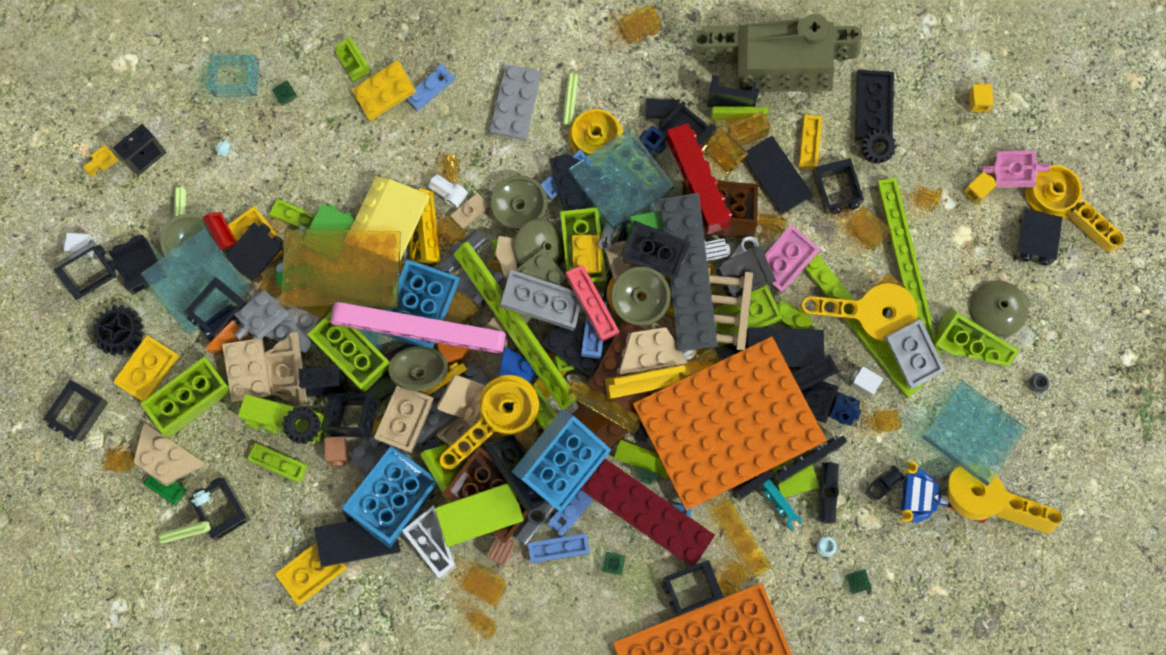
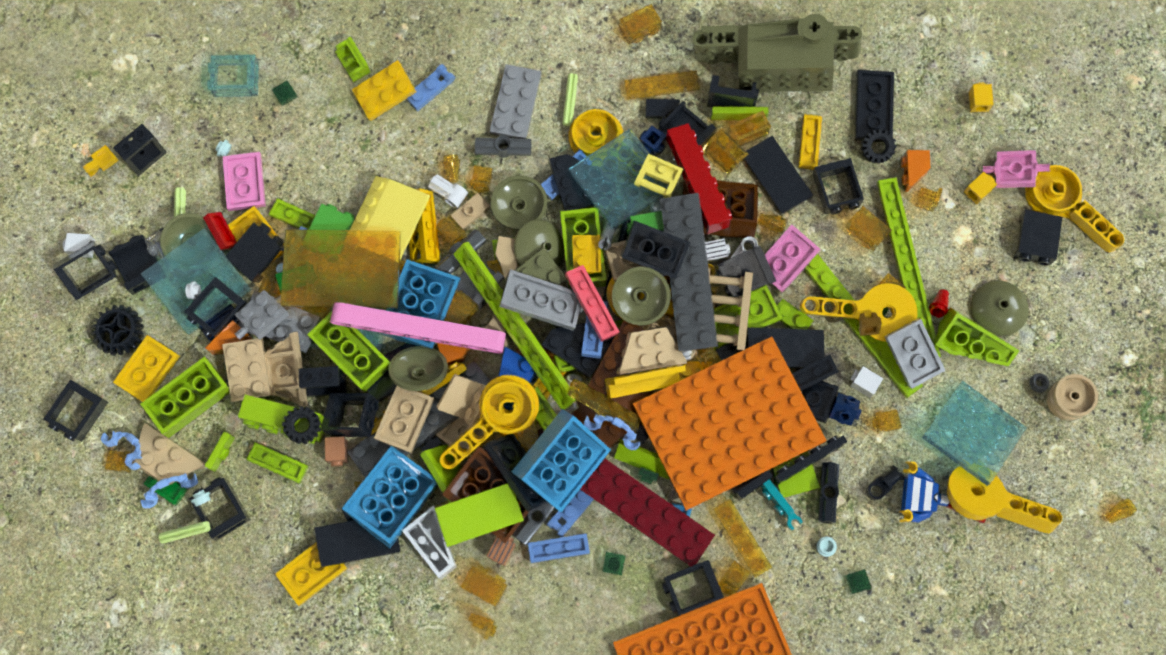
(132, 439): none -> light blue piece
(151, 497): none -> light blue piece
(154, 244): none -> clear bracket
(192, 290): none -> white plate
(219, 452): none -> lime plate
(244, 181): none -> bright pink plate
(481, 179): none -> clear yellow bracket
(515, 147): none -> dark grey piece
(598, 419): none -> light blue piece
(661, 85): none -> clear yellow plate
(661, 171): none -> light yellow plate
(869, 326): none -> pearl gold tile
(916, 166): none -> orange slope
(940, 303): none -> red cone
(1072, 397): none -> tan wheel
(1121, 510): none -> clear yellow cone

